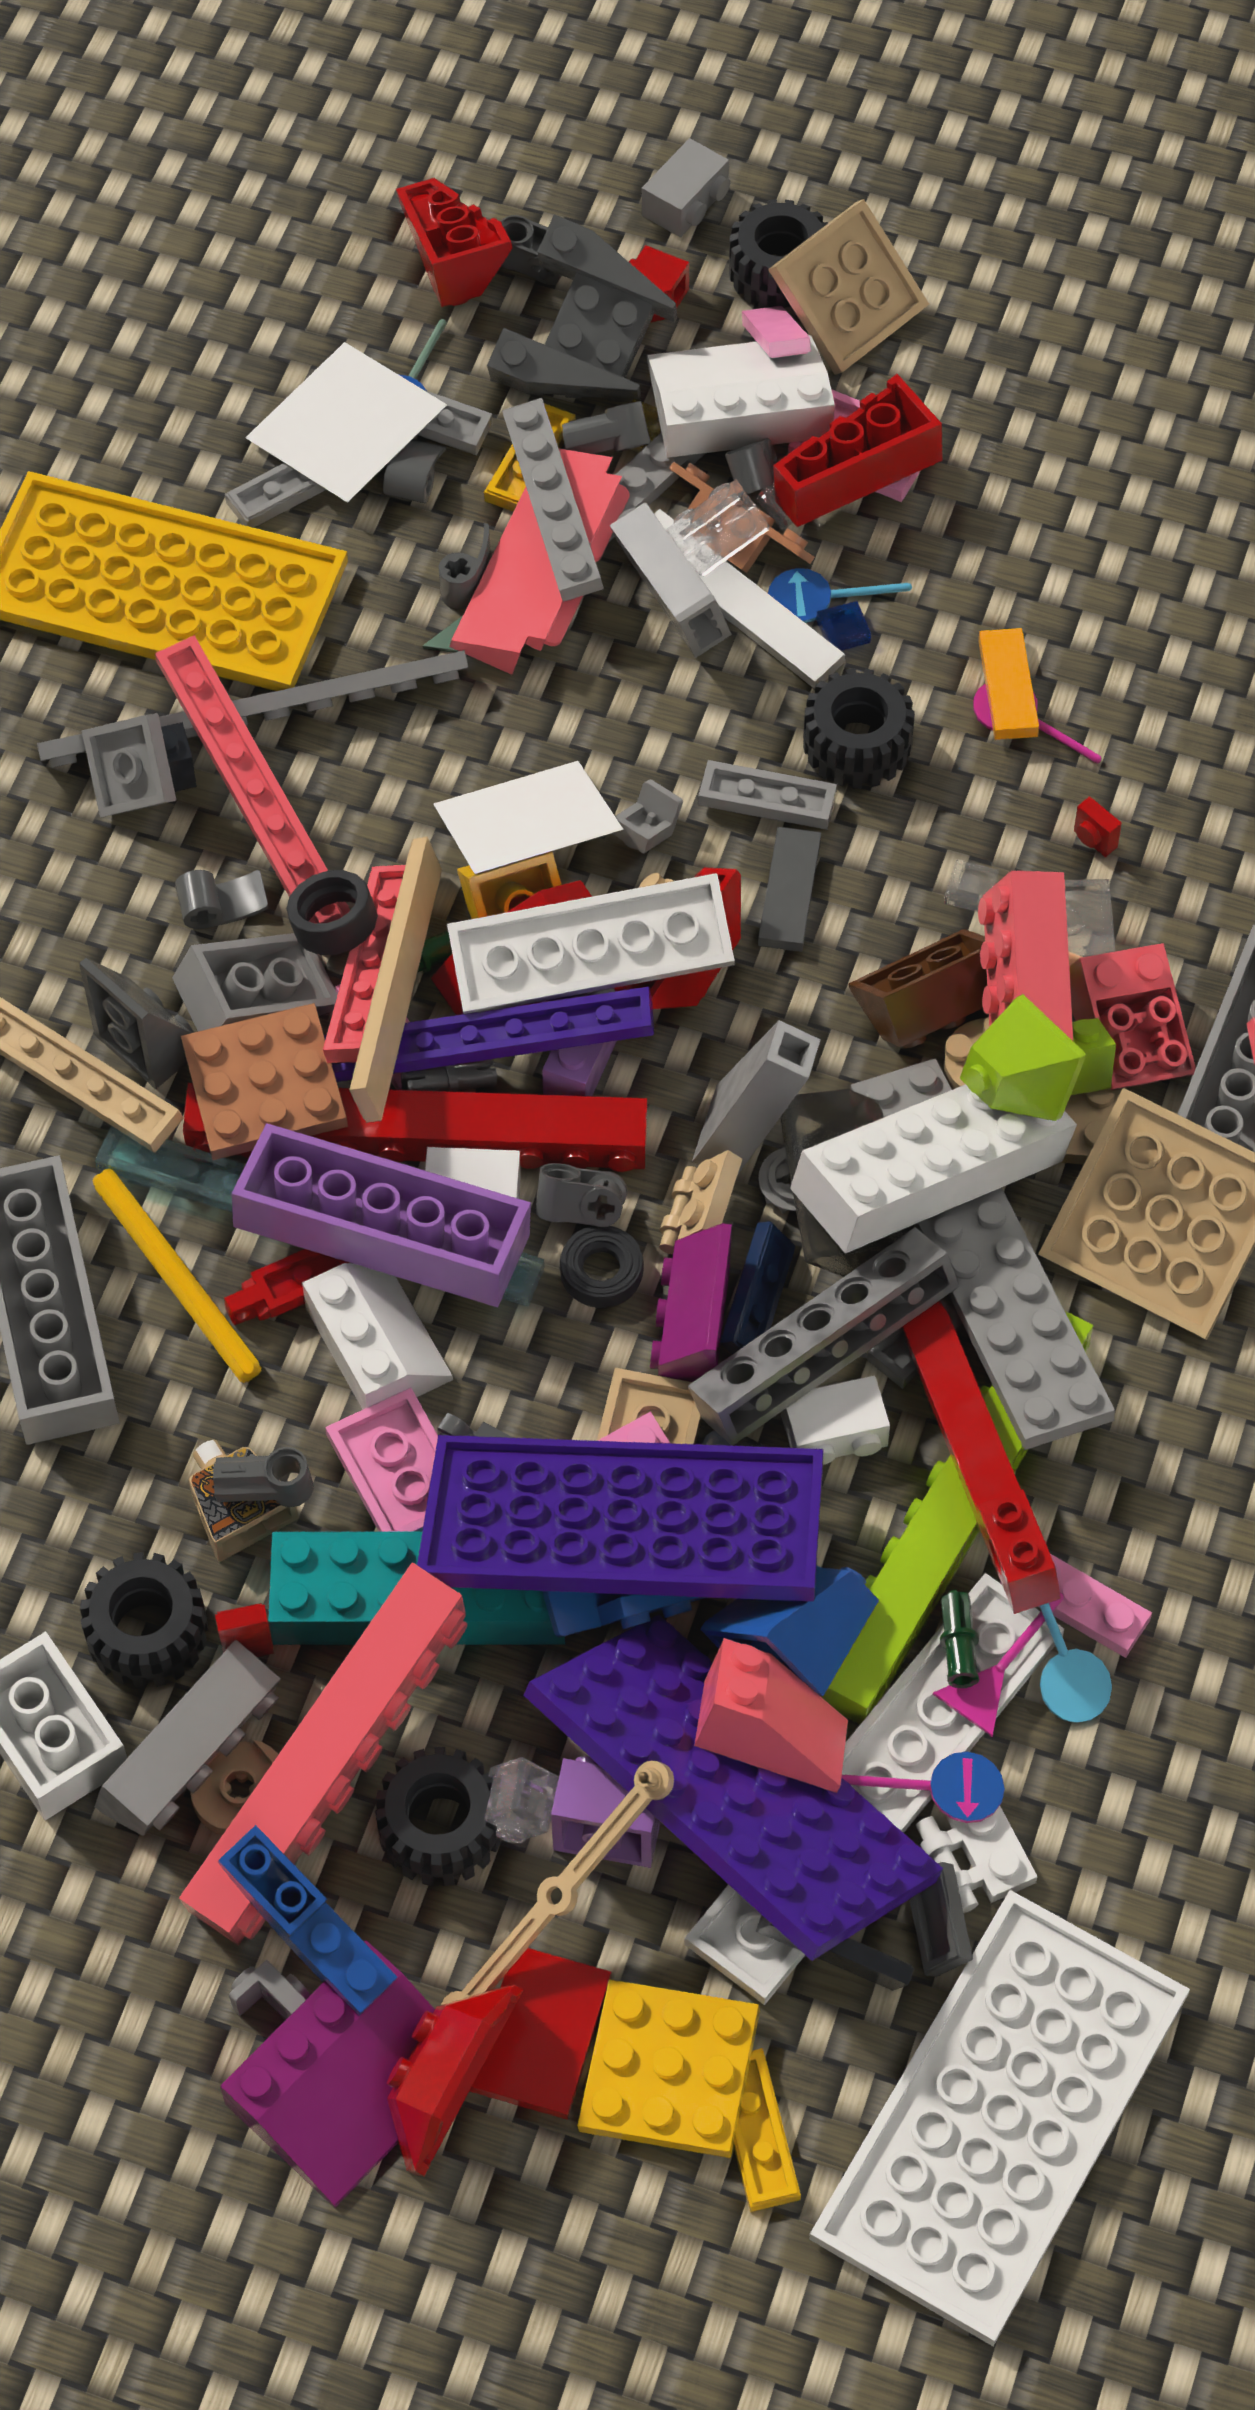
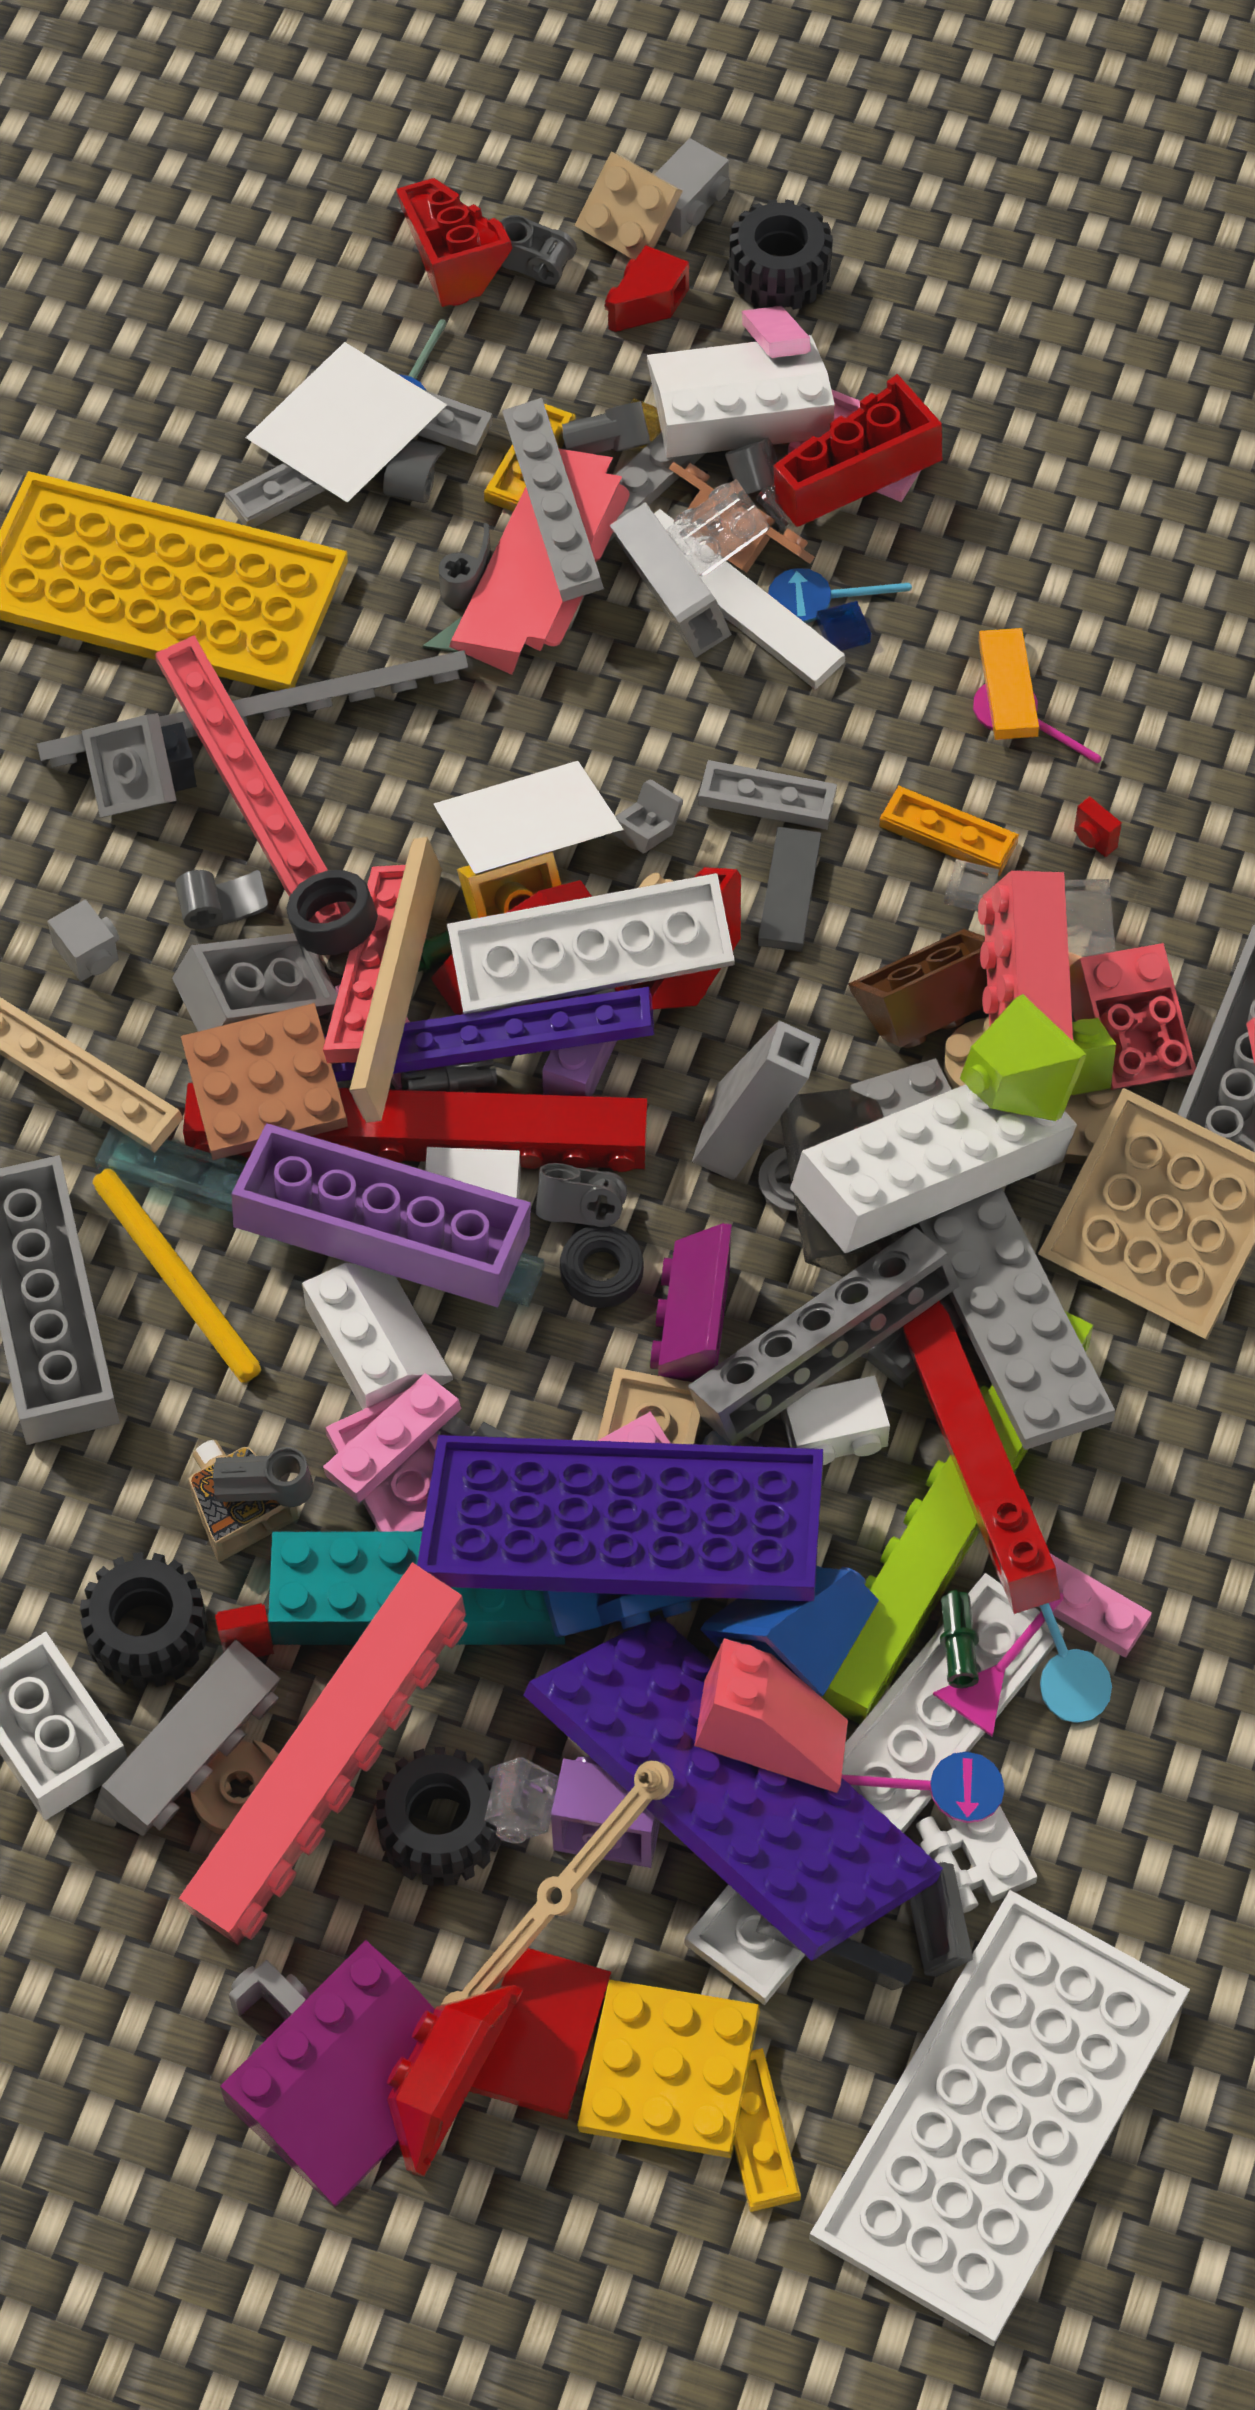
(84, 940): none -> light grey brick
(134, 1023): dark grey slope -> none
(277, 1286): red hinge -> none
(306, 1920): blue slope -> none
(392, 1438): none -> bright pink plate
(596, 325): dark grey wedge -> none
(628, 206): none -> tan plate
(700, 1198): tan plate -> none
(758, 1287): dark blue tile -> none
(848, 286): tan plate -> none
(858, 700): black tyre -> none
(948, 829): none -> light orange tile

